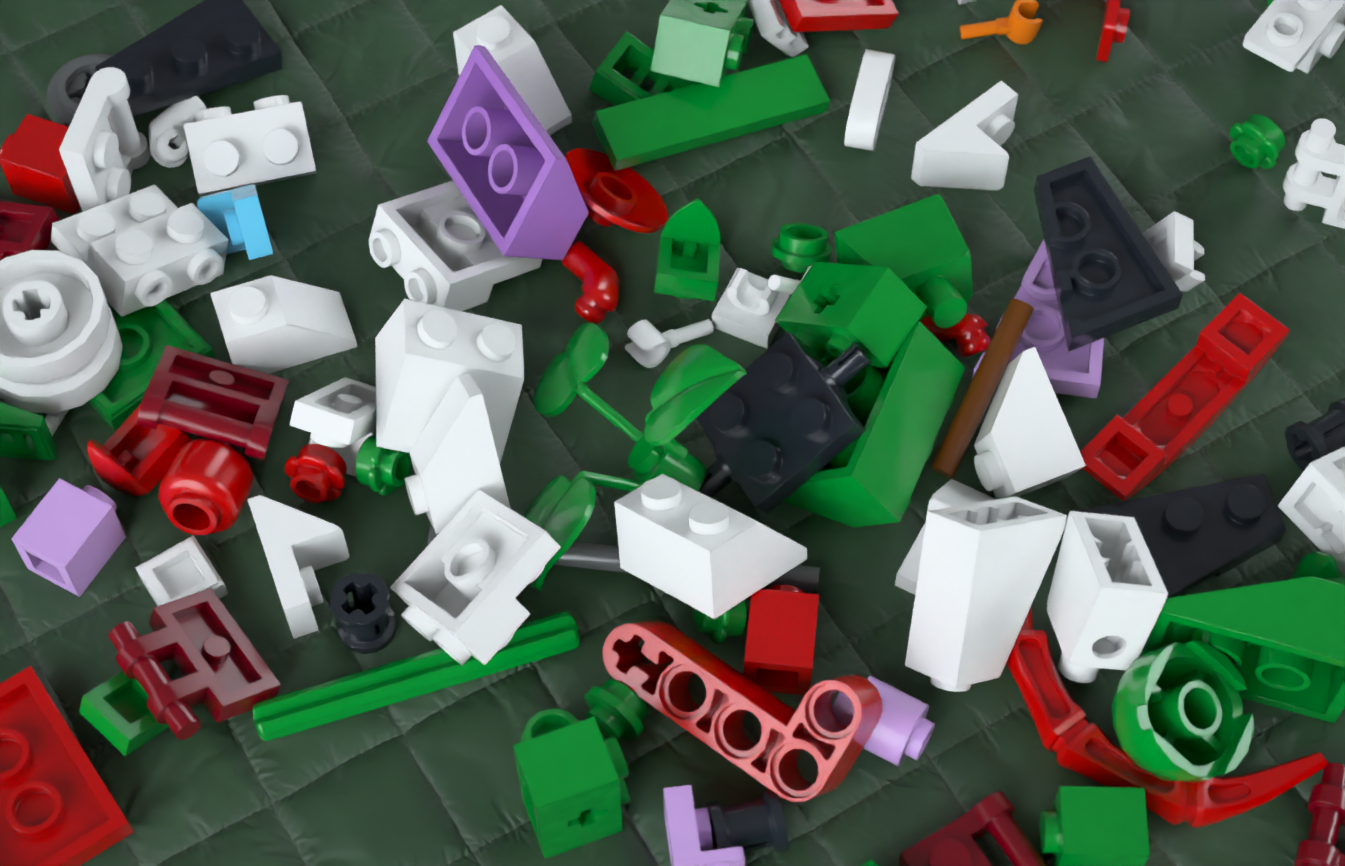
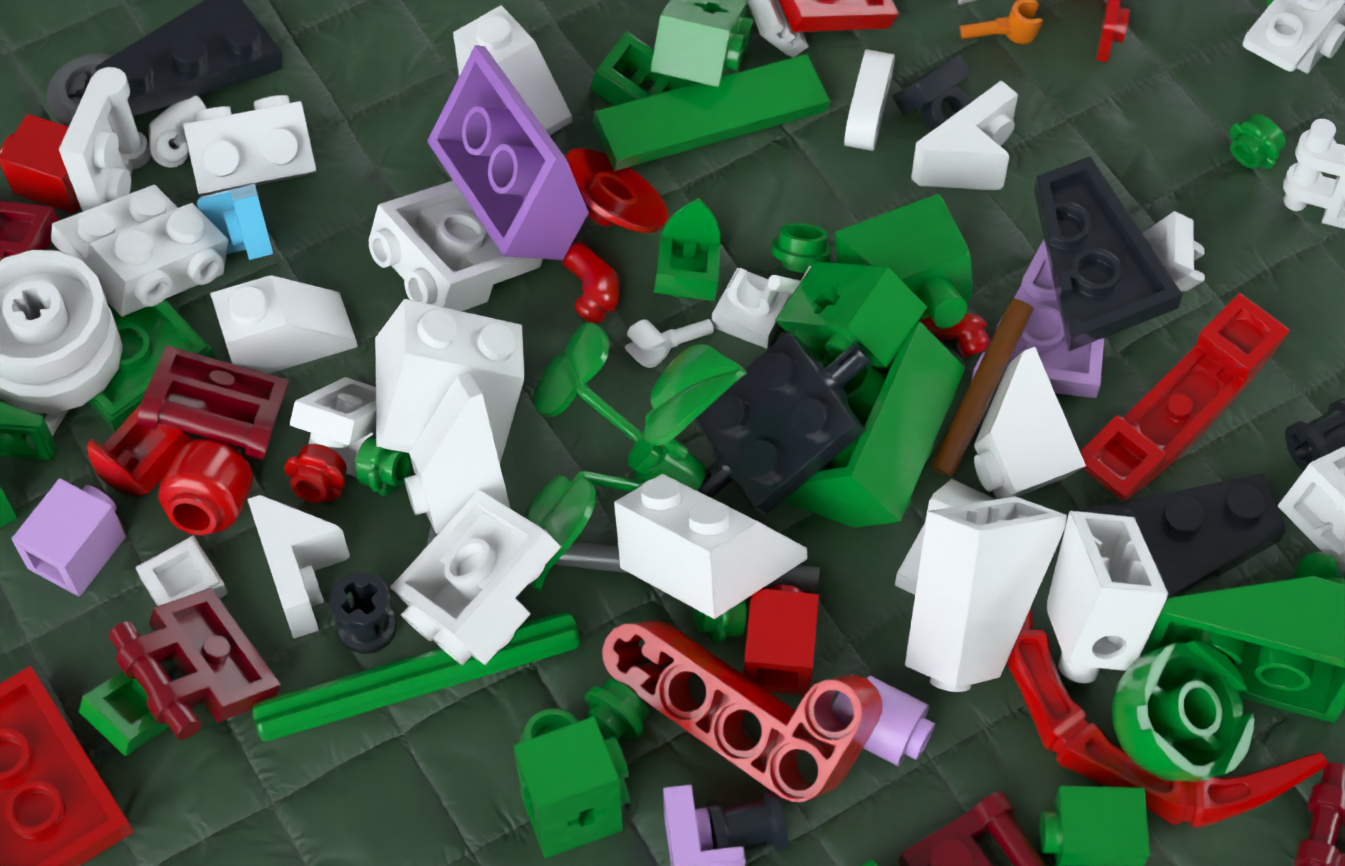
(933, 89): none -> black tile

